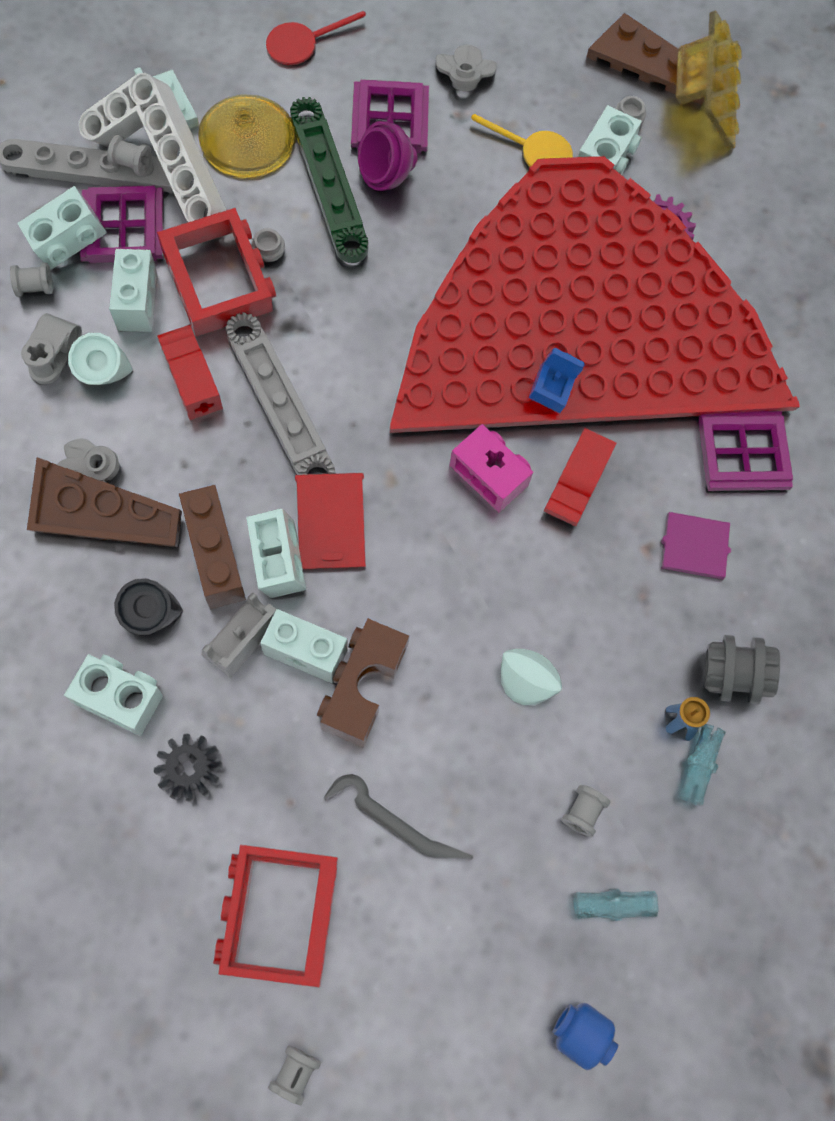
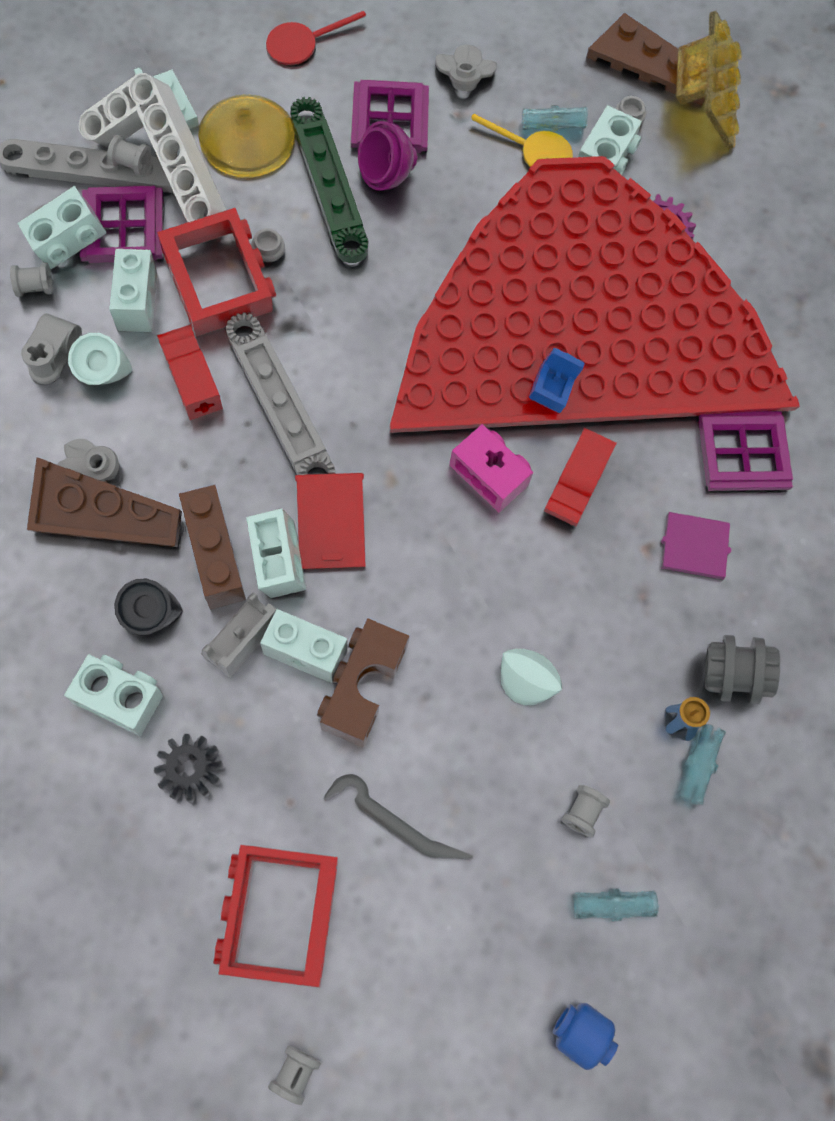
(554, 118): none -> clear light blue pin

